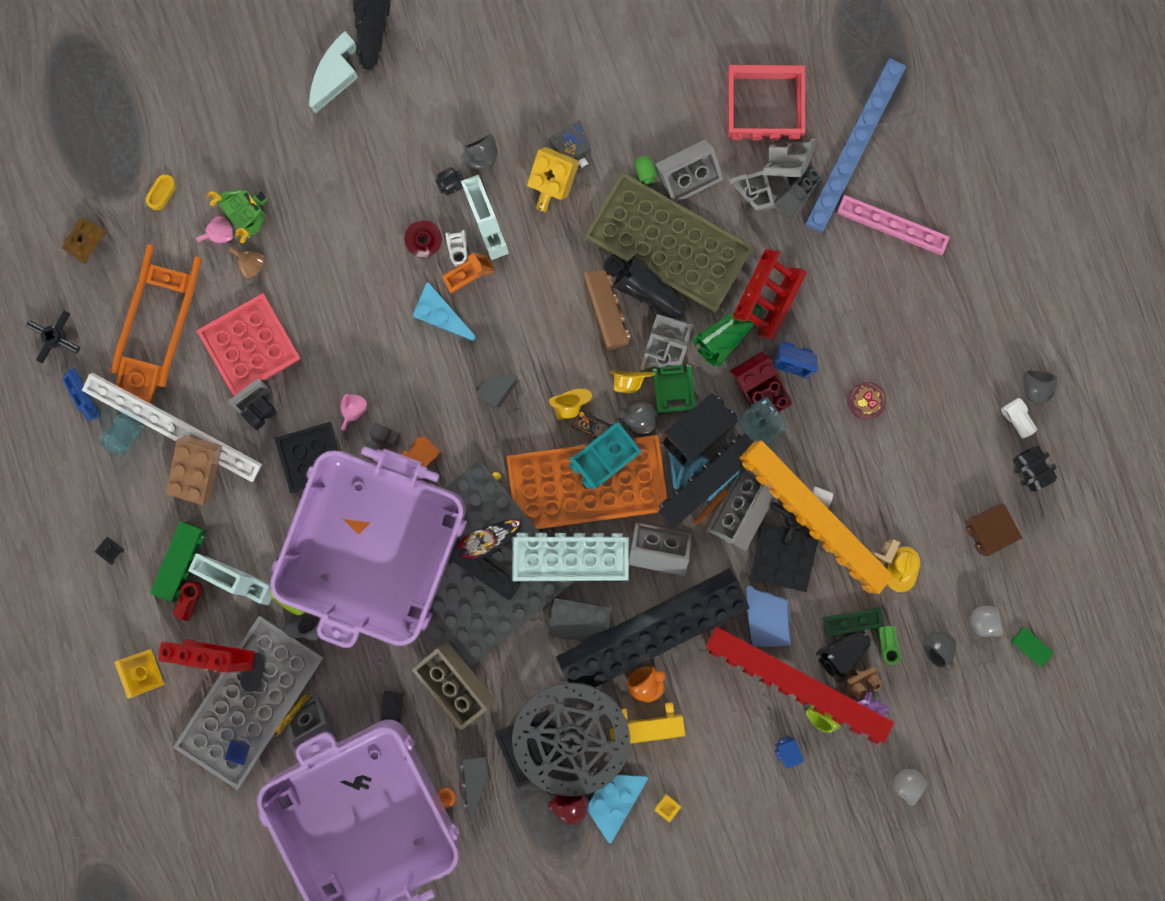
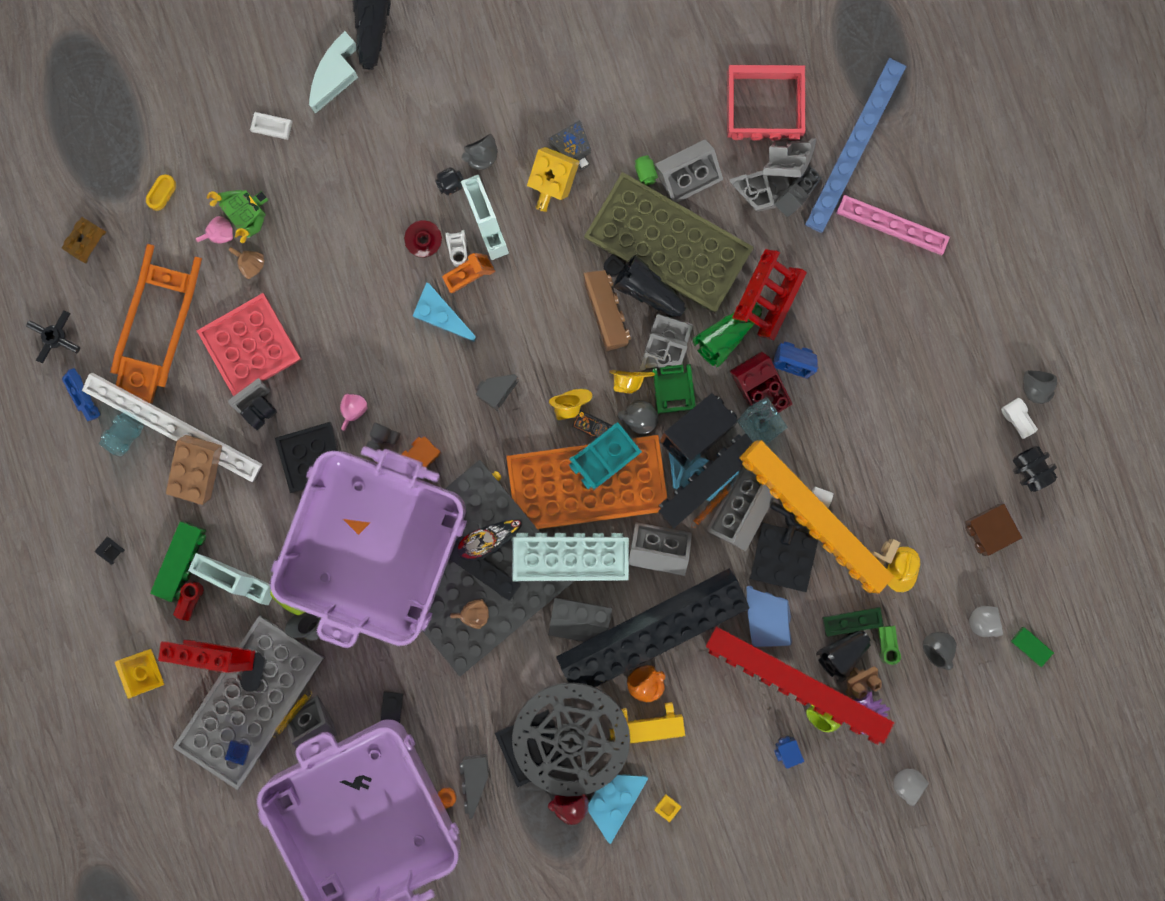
(271, 125): none -> white tile
(454, 685): dark tan brick -> none
(473, 614): none -> medium nougat piece
(866, 400): tile -> none

